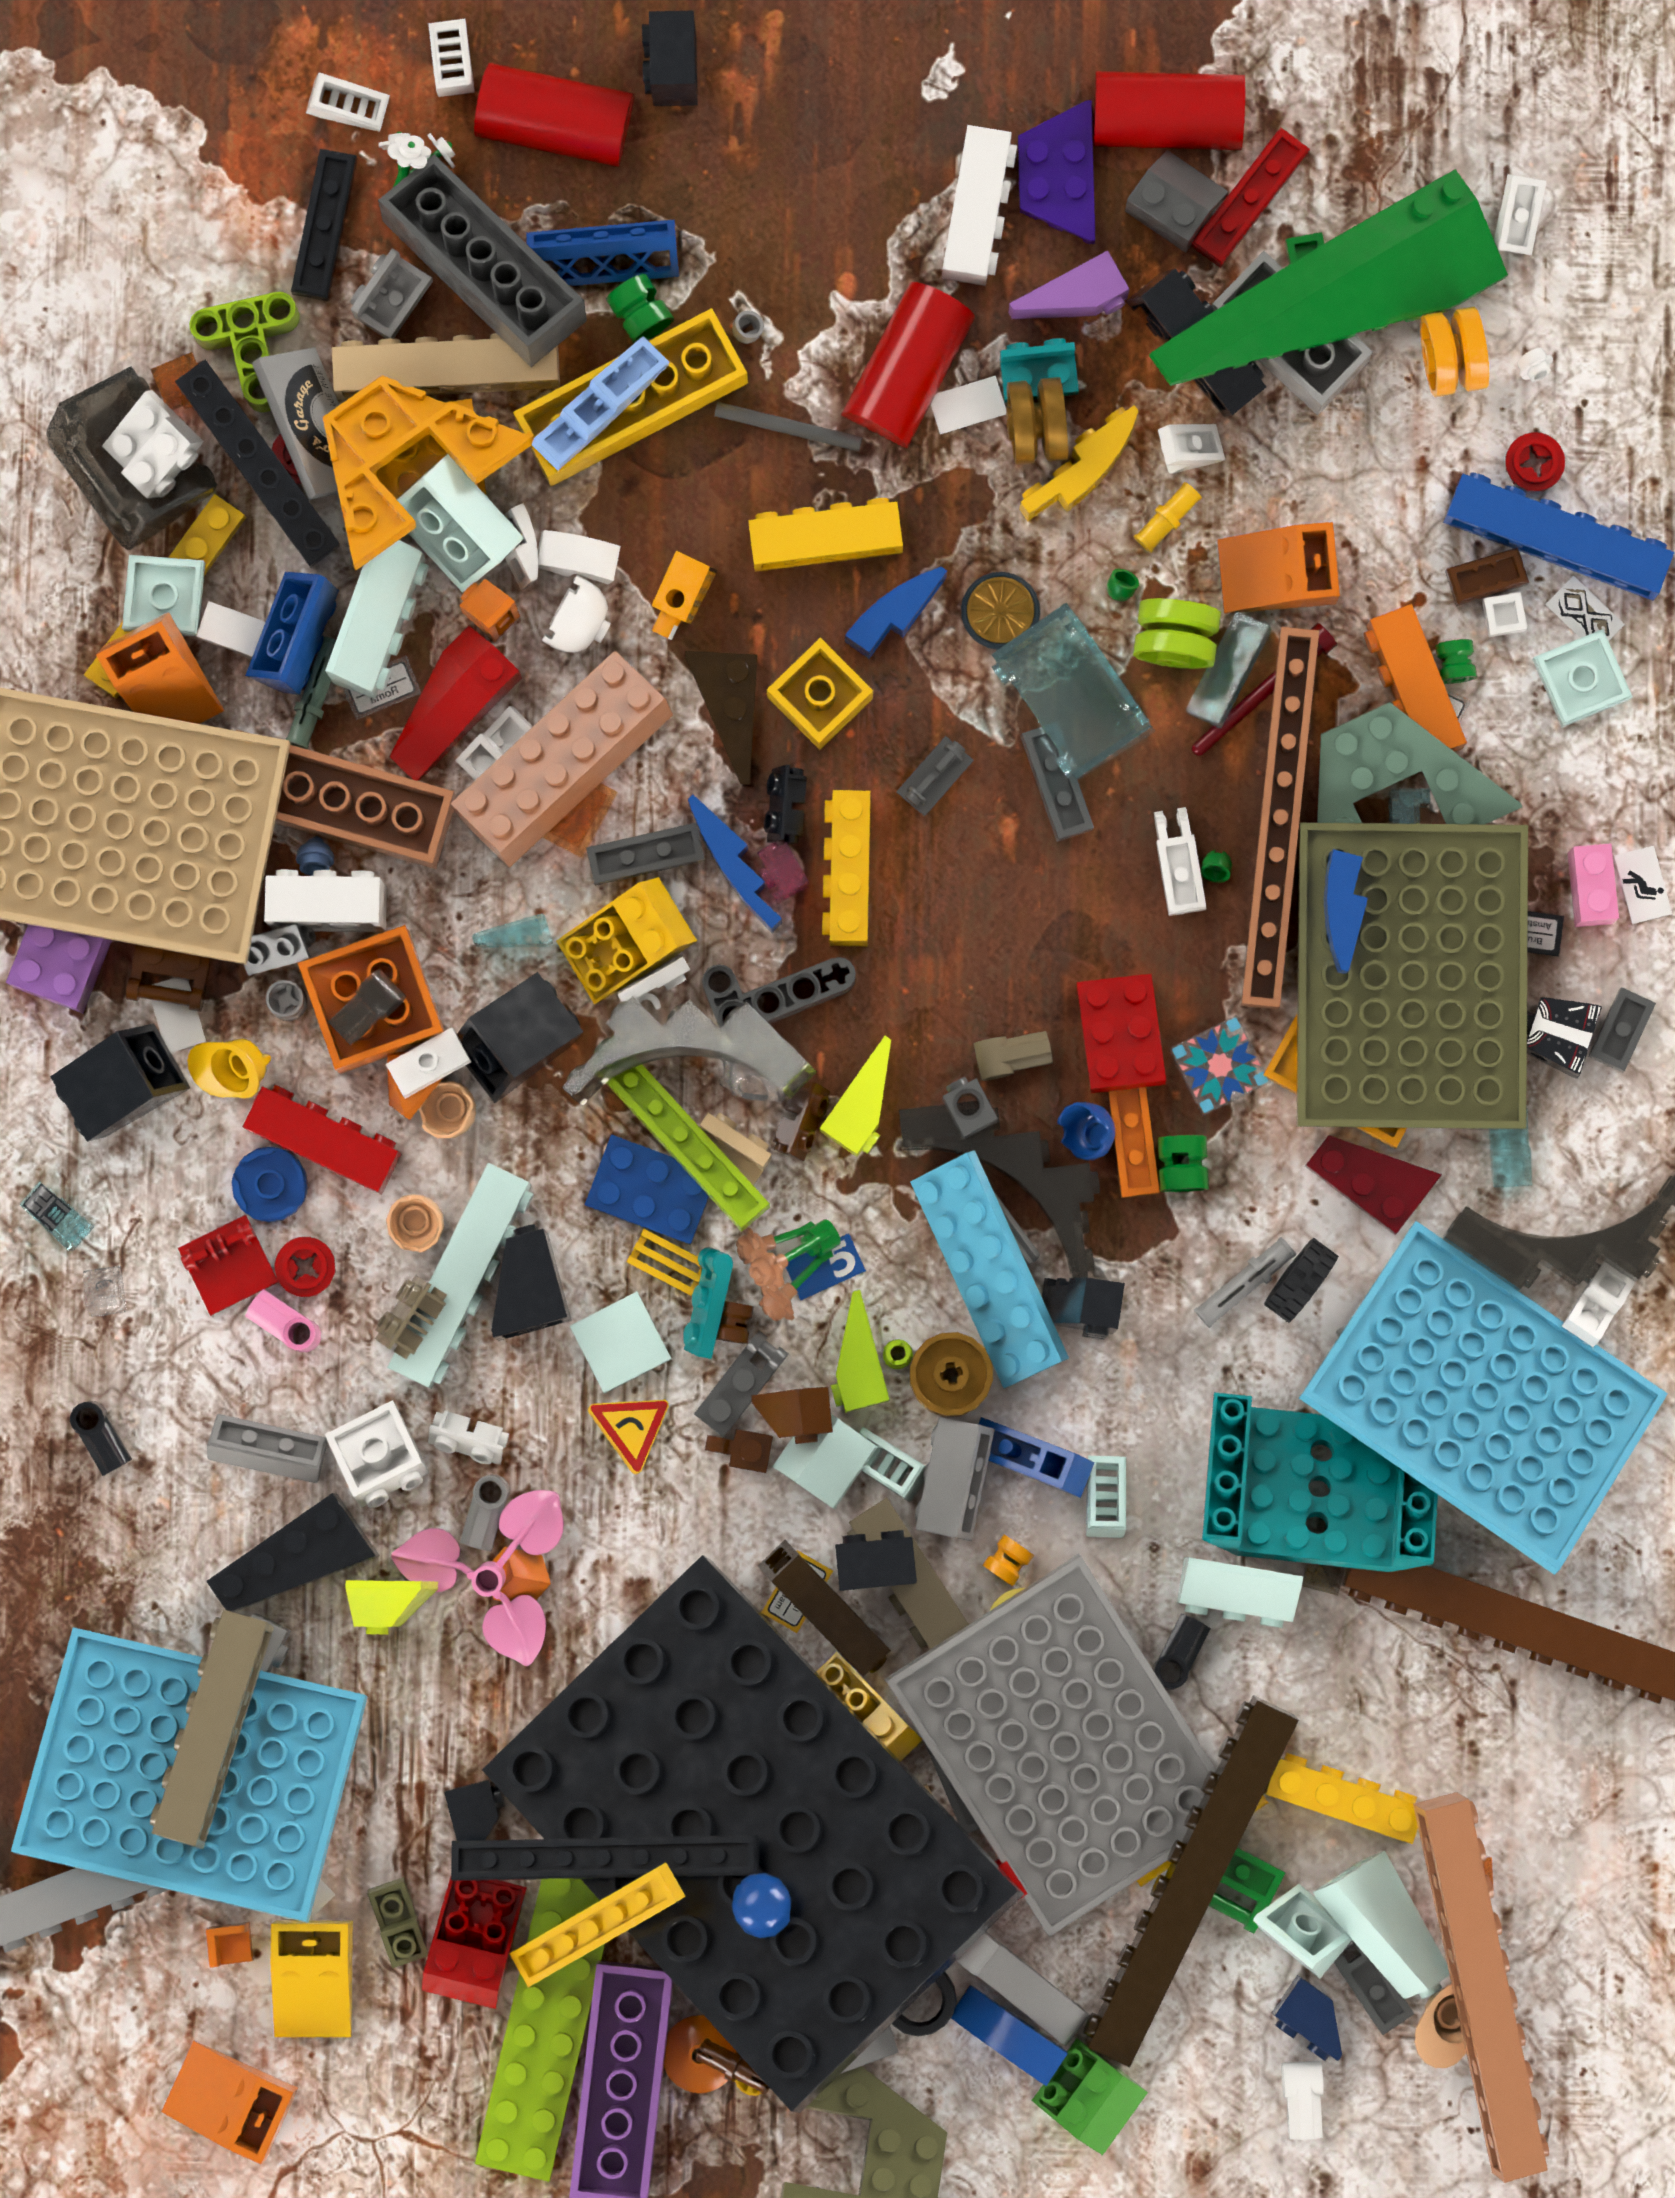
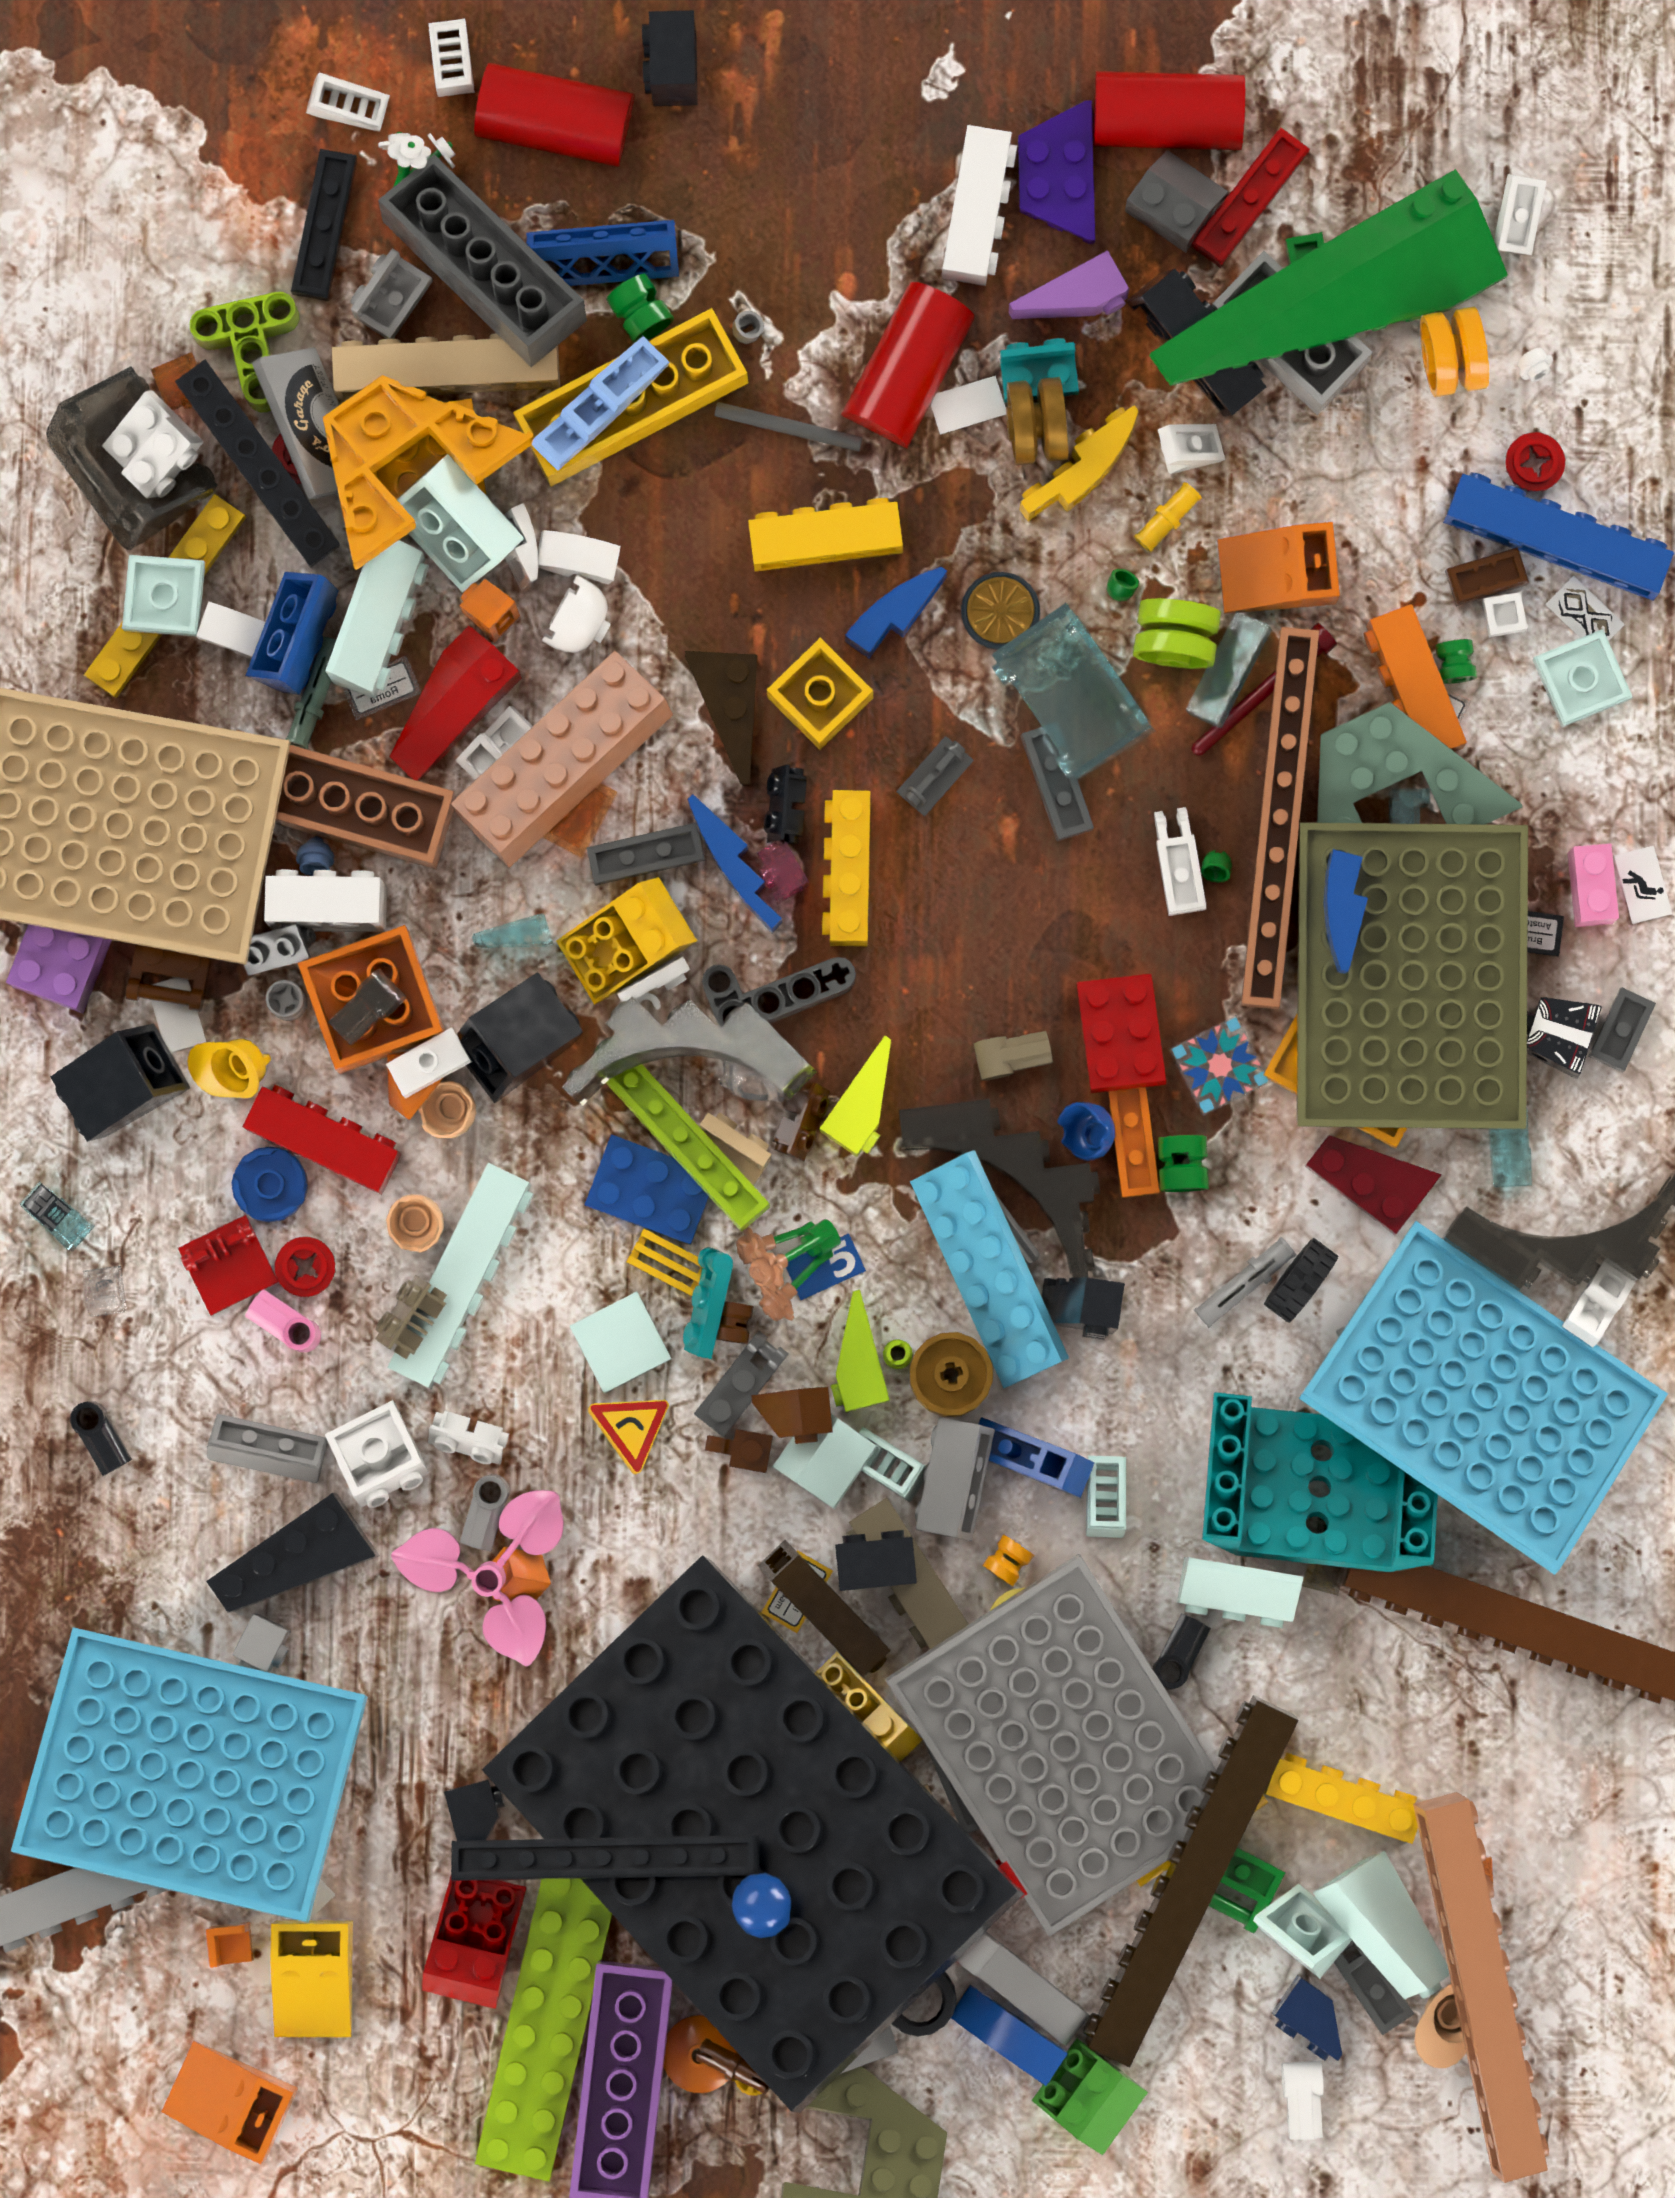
(159, 673): orange slope -> none
(212, 1729): dark tan brick -> none
(386, 1603): neon yellow slope -> none
(398, 1922): olive slope -> none
(529, 1286): black slope -> none
(597, 1924): yellow plate -> none
(683, 576): light orange torso -> none
(969, 1124): dark grey brick -> none

